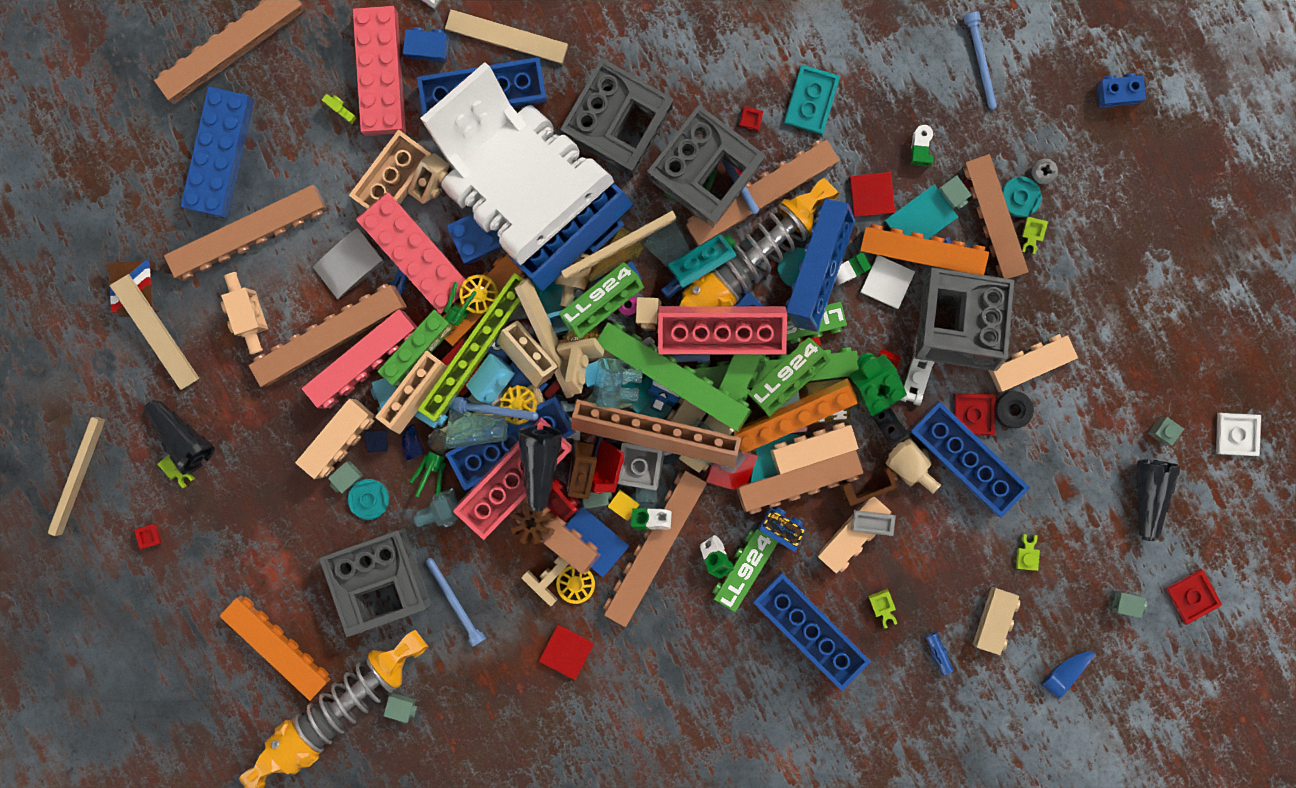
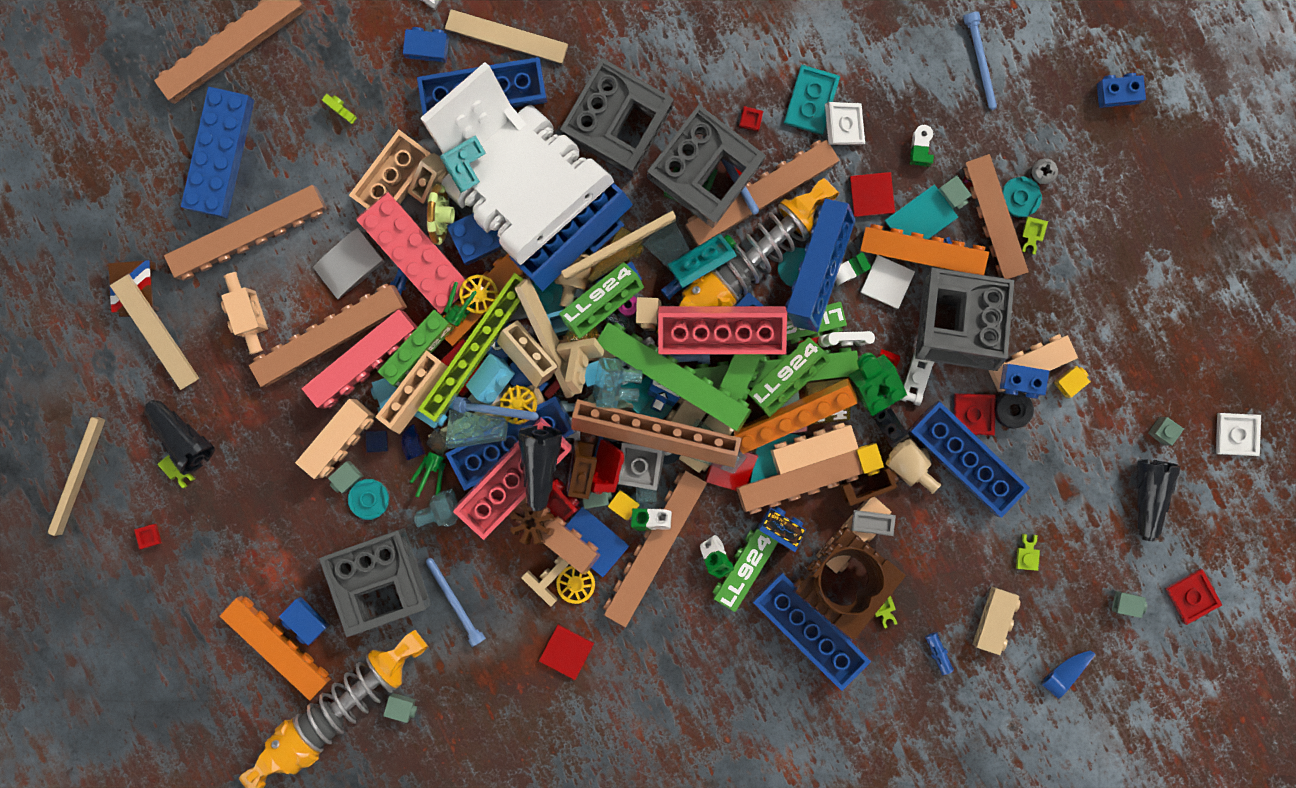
(303, 621): none -> blue brick
(379, 70): coral brick -> none
(439, 214): none -> yellowish green piece
(458, 161): none -> teal tile
(844, 123): none -> white tile
(846, 338): none -> white plate
(870, 459): none -> yellow brick
(882, 581): none -> reddish brown hose
(1024, 380): none -> blue brick
(1072, 381): none -> yellow brick

